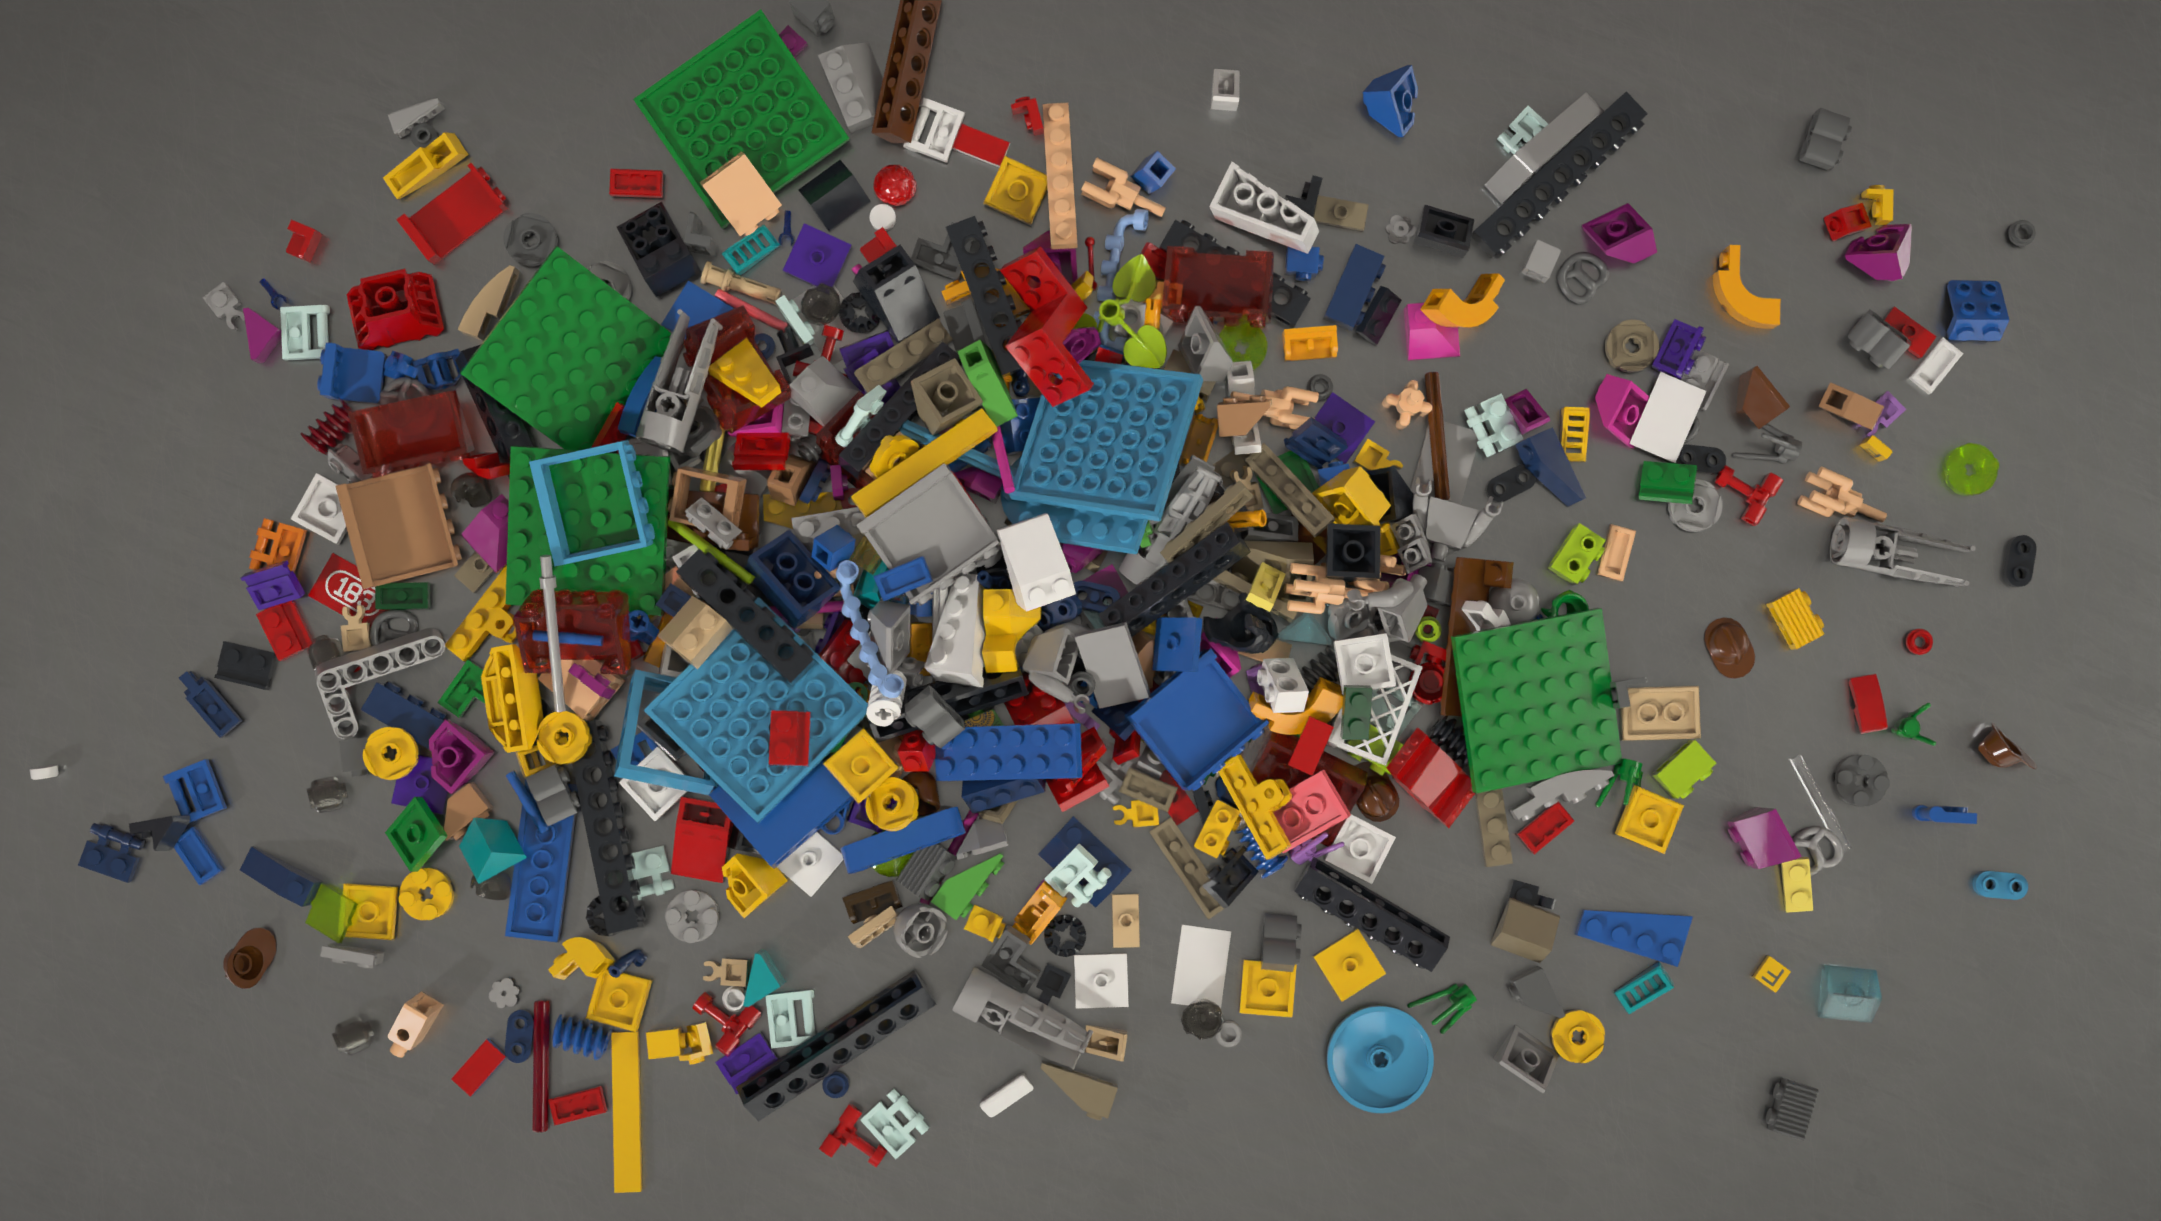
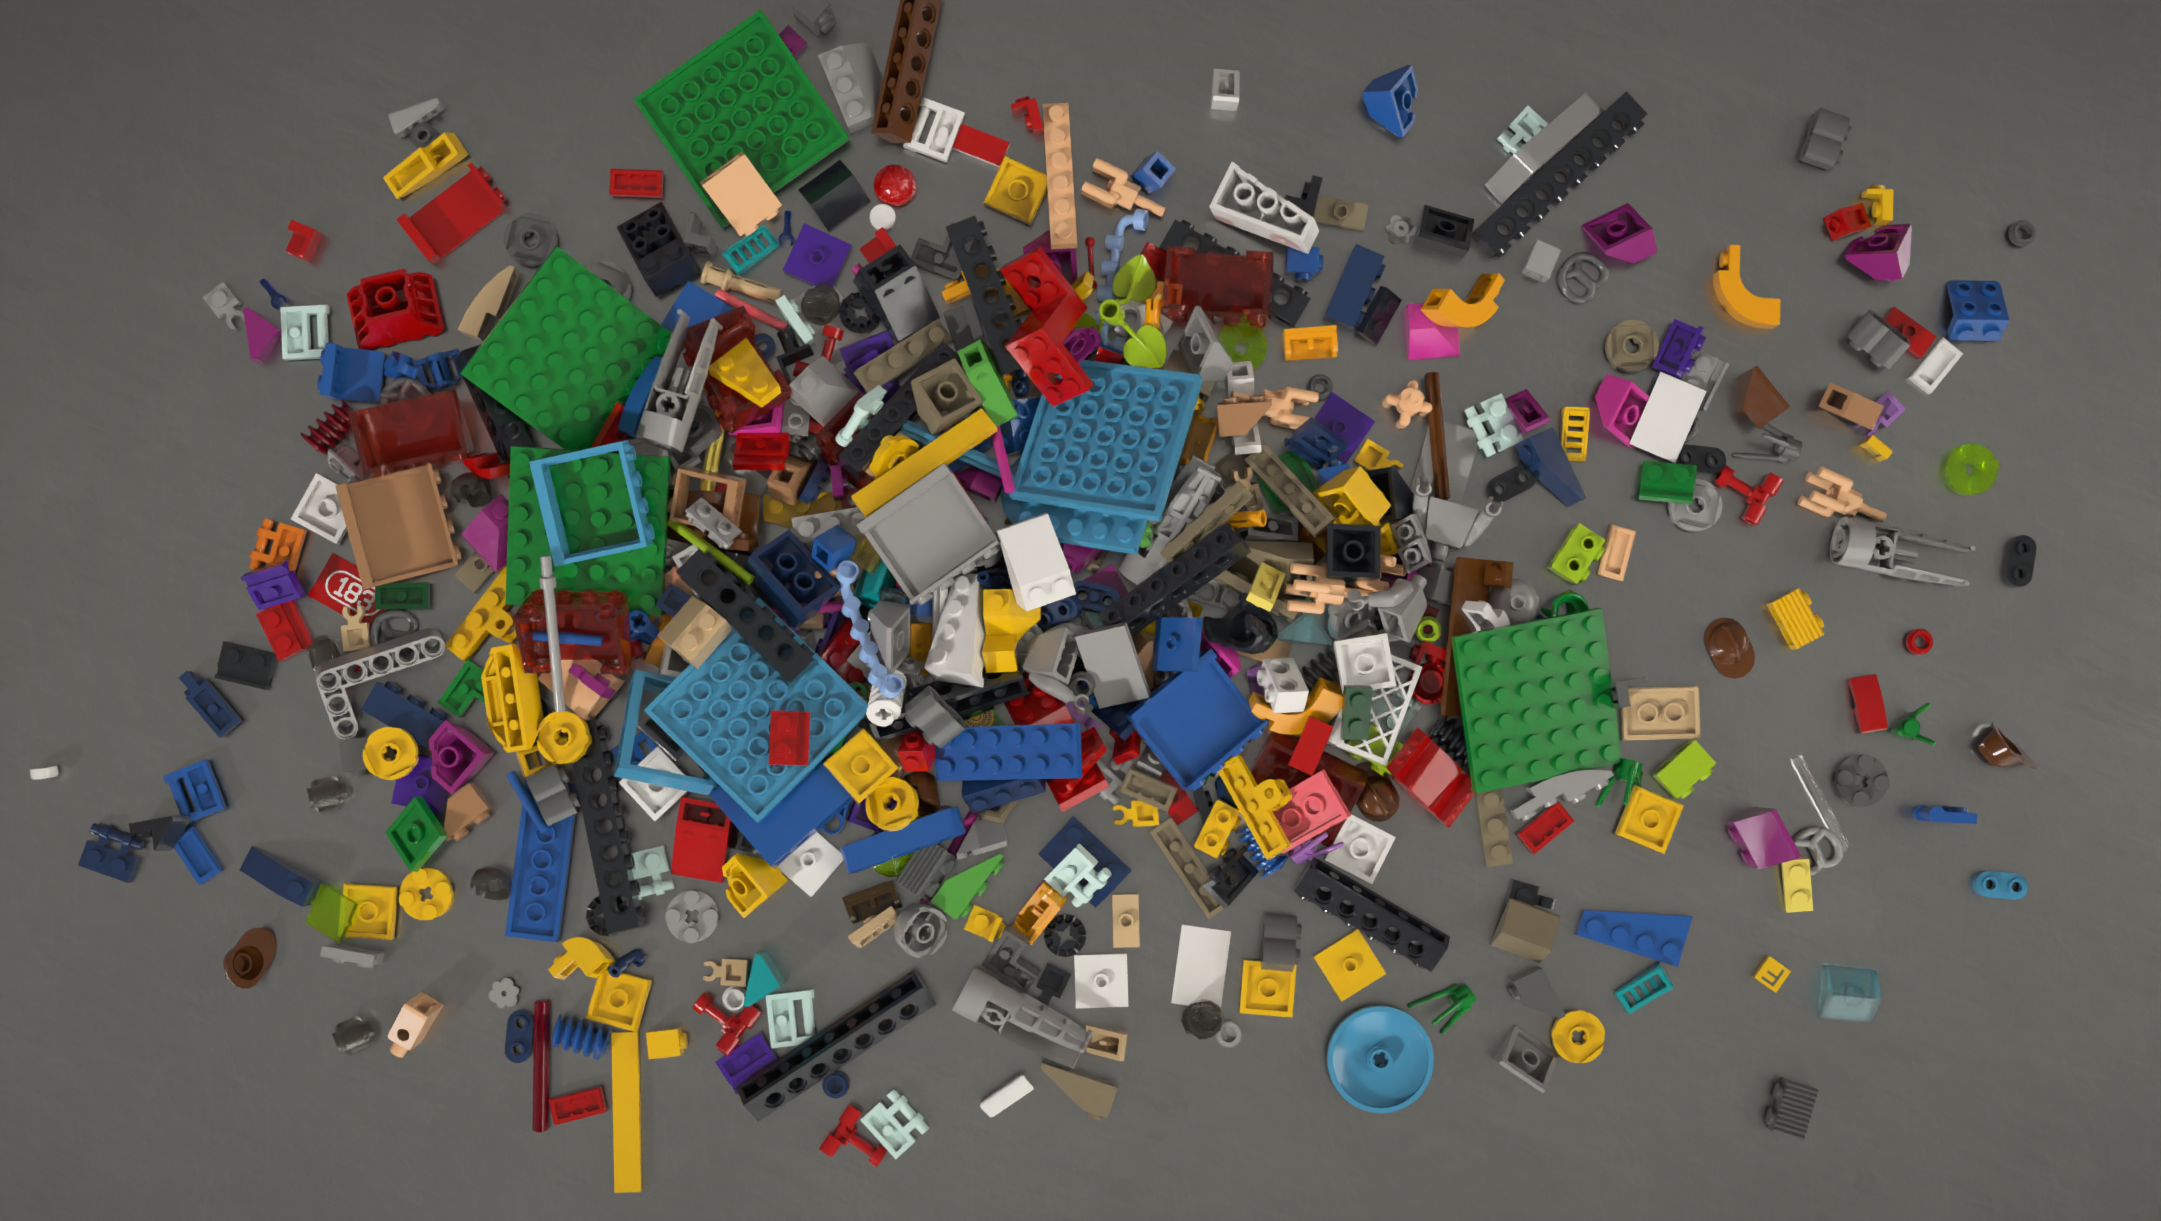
(479, 1067): red tile -> none
(490, 847): teal slope -> none
(699, 1041): yellow bracket -> none
(903, 578): blue tile -> none

